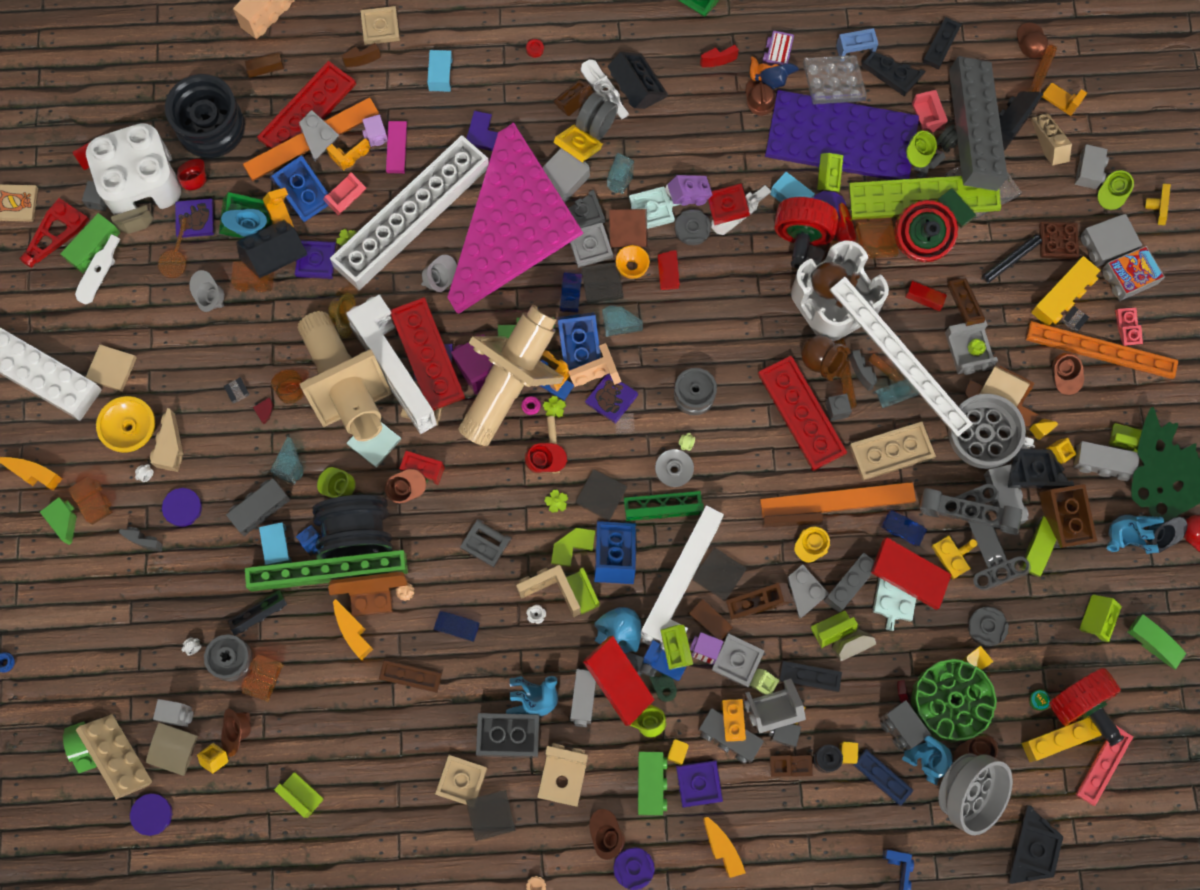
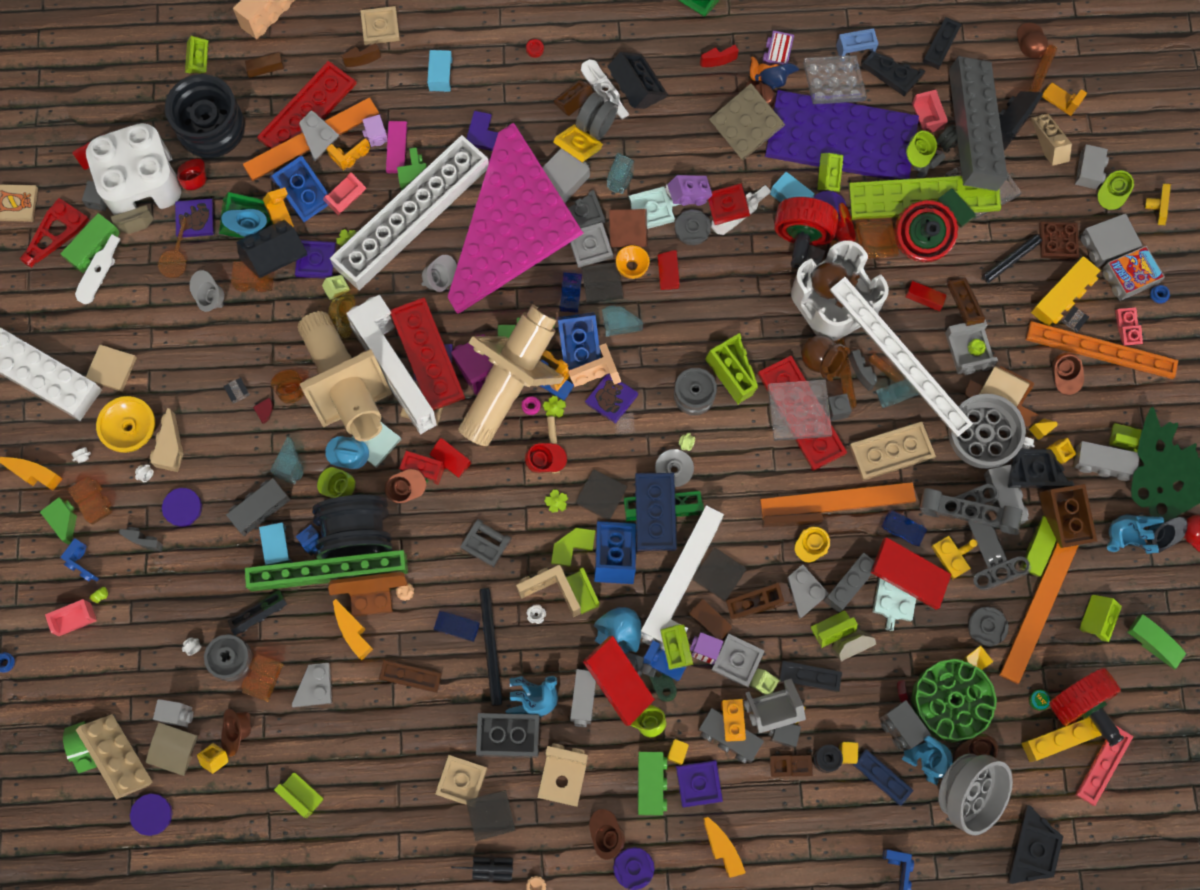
(70, 617): none -> coral panel
(74, 552): none -> blue bracket
(81, 455): none -> white plate
(99, 595): none -> lime piece
(196, 55): none -> lime slope
(315, 687): none -> light grey wing
(335, 286): none -> yellowish green slope
(347, 452): none -> dark azure piece
(409, 173): none -> bright green brick
(451, 458): none -> red slope
(490, 646): none -> black axle
(491, 868): none -> black piece
(655, 512): none -> dark blue tile
(733, 368): none -> lime wedge
(747, 122): none -> dark tan plate
(799, 410): none -> clear plate
(1037, 613): none -> orange tile
(1163, 290): none -> blue plate

